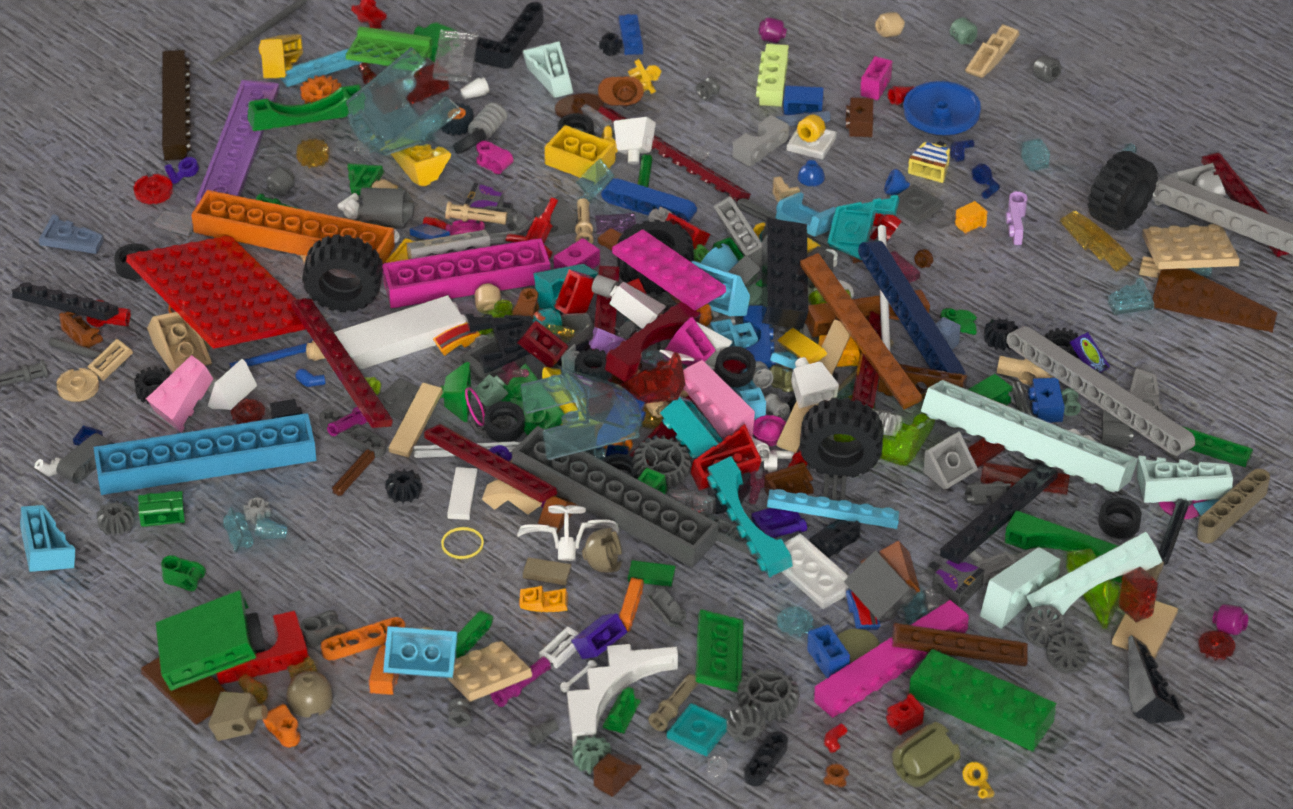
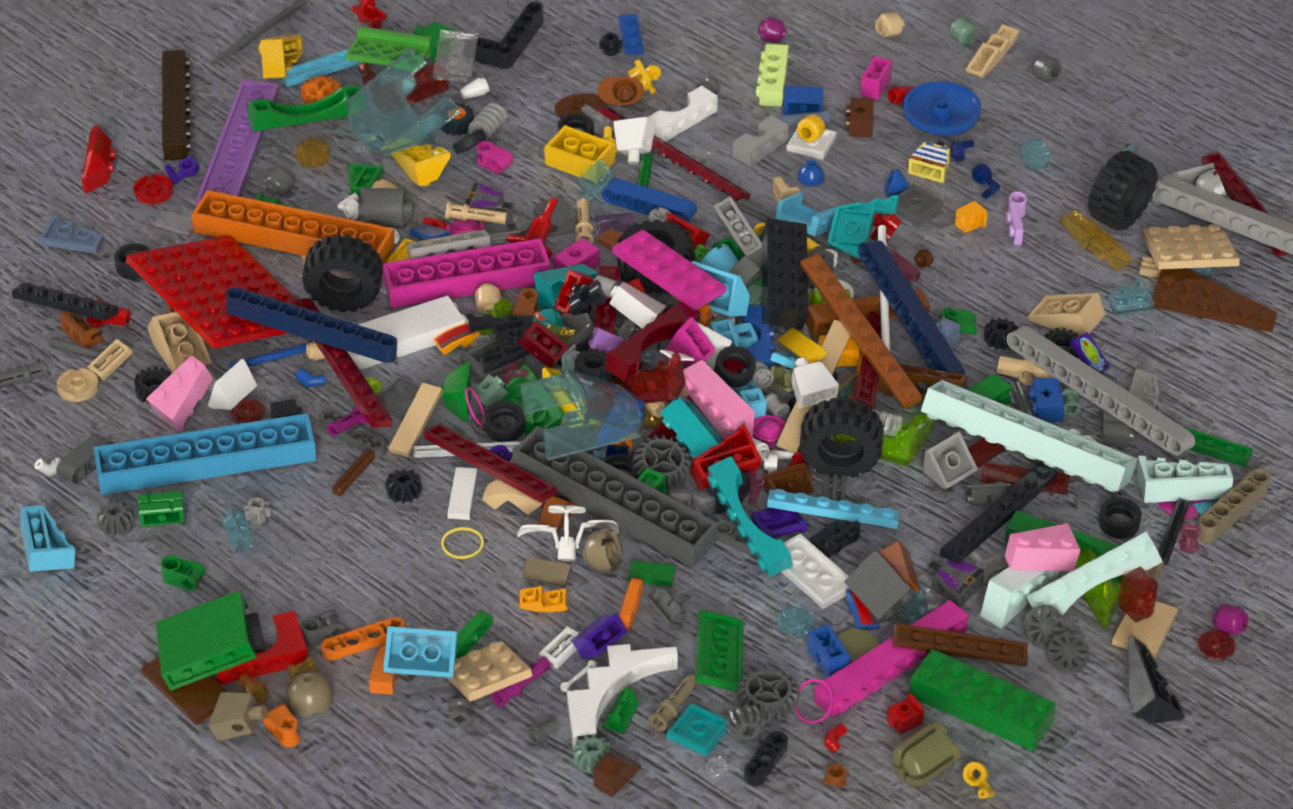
(84, 433): clear blue tile -> none
(98, 160): none -> red wedge
(270, 530): clear light blue cone -> none
(311, 325): none -> dark blue beam
(549, 68): light aqua wedge -> none
(584, 295): none -> black hips
(700, 105): none -> white arch
(831, 705): none -> dark pink piece
(1043, 549): none -> bright pink wedge
(1069, 311): none -> tan slope
(1191, 540): none -> clear pink bush

